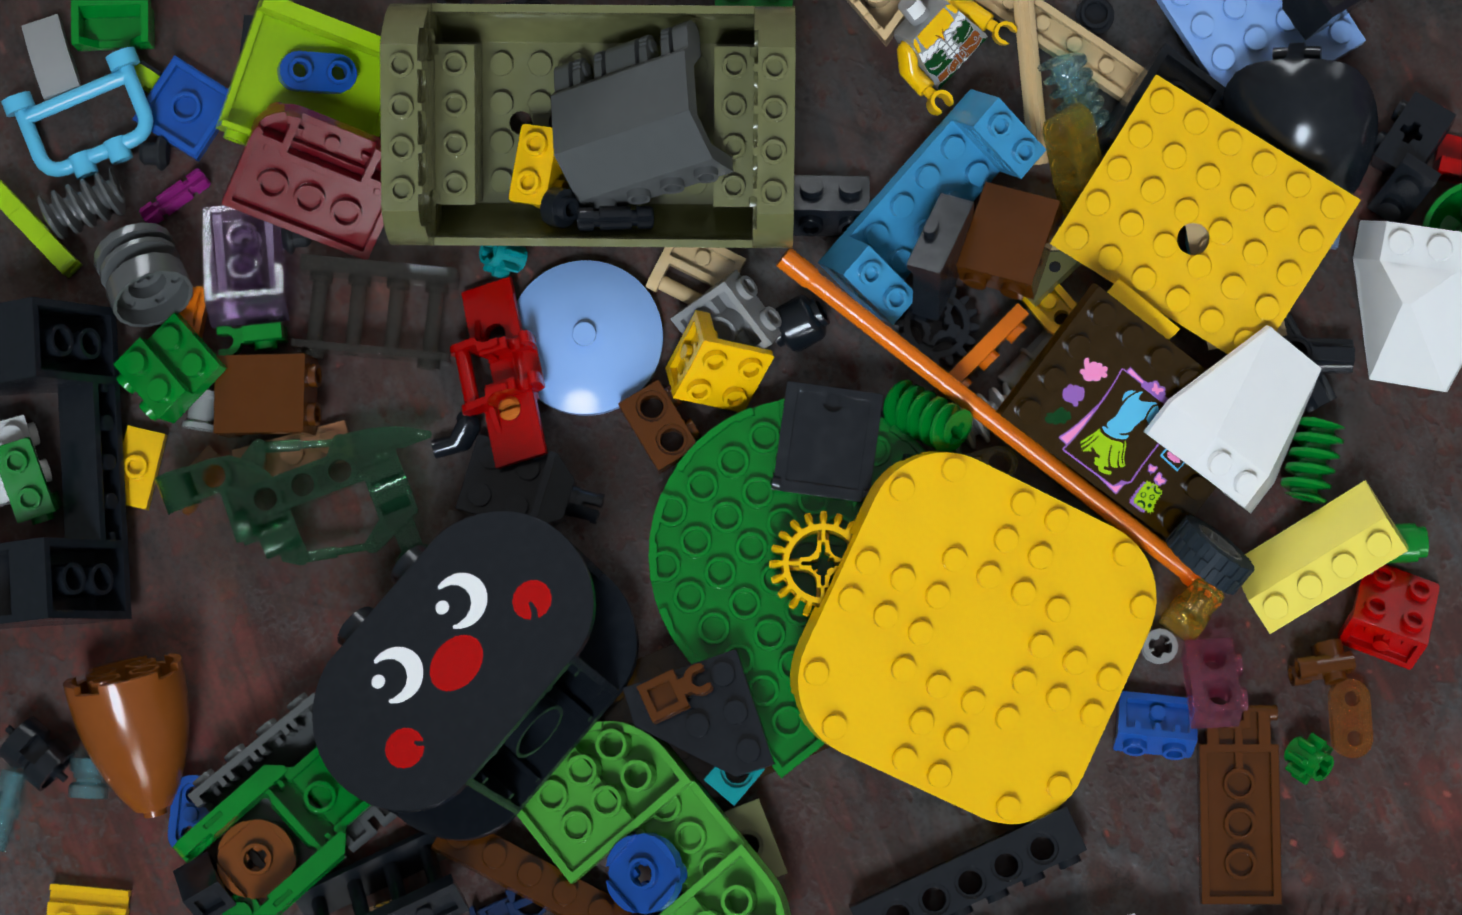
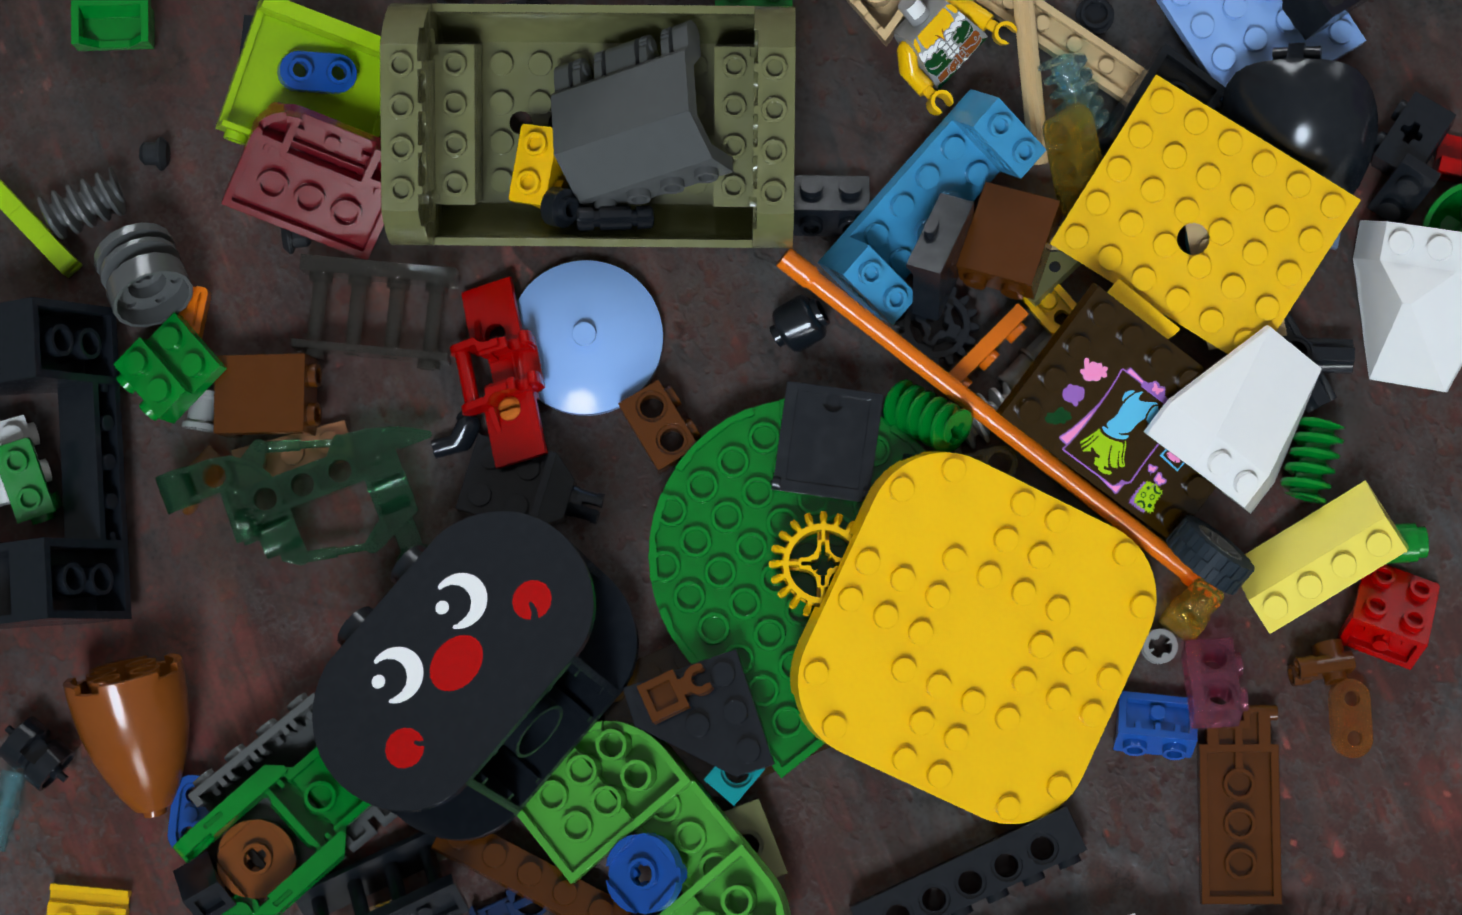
(51, 56): light grey slope -> none
(88, 780): clear light blue wheel -> none
(116, 148): medium azure bar -> none
(142, 461): yellow plate -> none
(147, 75): lime piece -> none
(175, 197): magenta axle -> none
(186, 108): blue tile -> none
(243, 269): clear purple slope -> none
(261, 336): green plate -> none
(503, 259): teal gear -> none
(703, 264): tan plate -> none
(715, 369): yellow bracket -> none
(735, 312): light grey plate -> none
(1309, 758): green gear -> none

